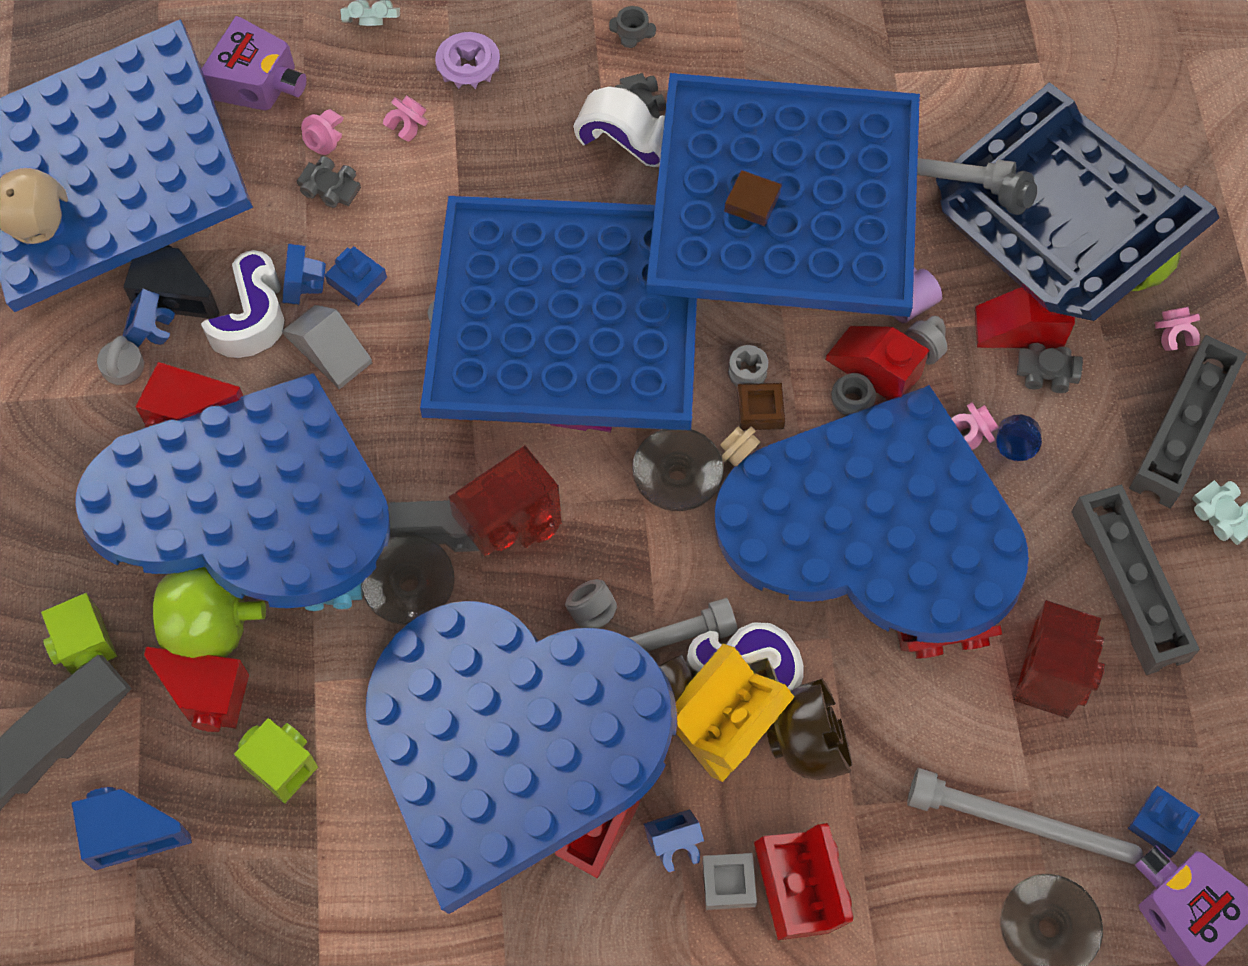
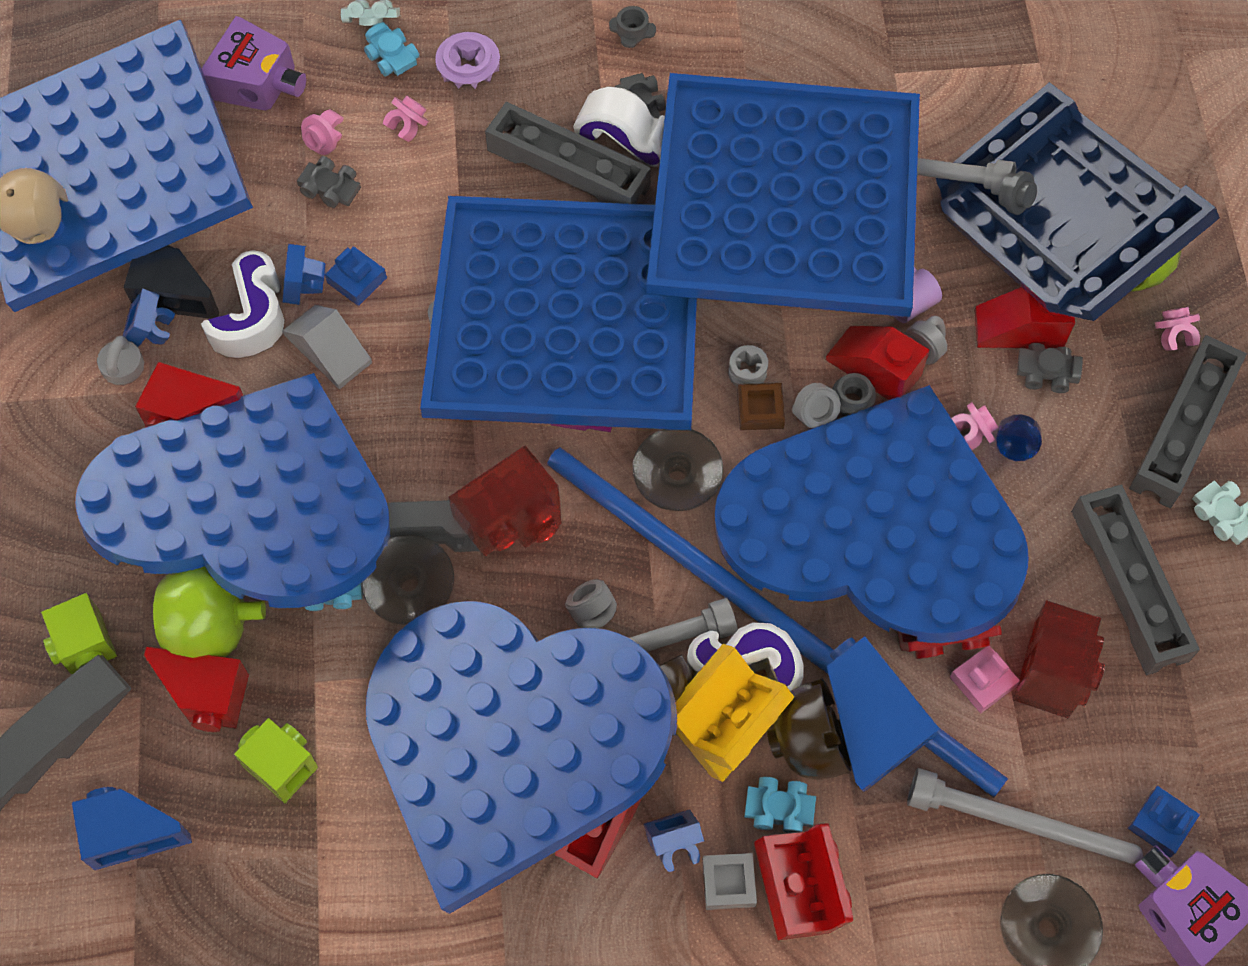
(391, 49): none -> medium azure piece
(566, 156): none -> dark grey piece
(739, 445): tan plate -> none
(747, 599): none -> blue piece
(753, 198): reddish brown tile -> none
(789, 808): none -> medium azure piece
(816, 405): none -> light grey tile
(876, 712): none -> blue slope
(984, 679): none -> bright pink tile

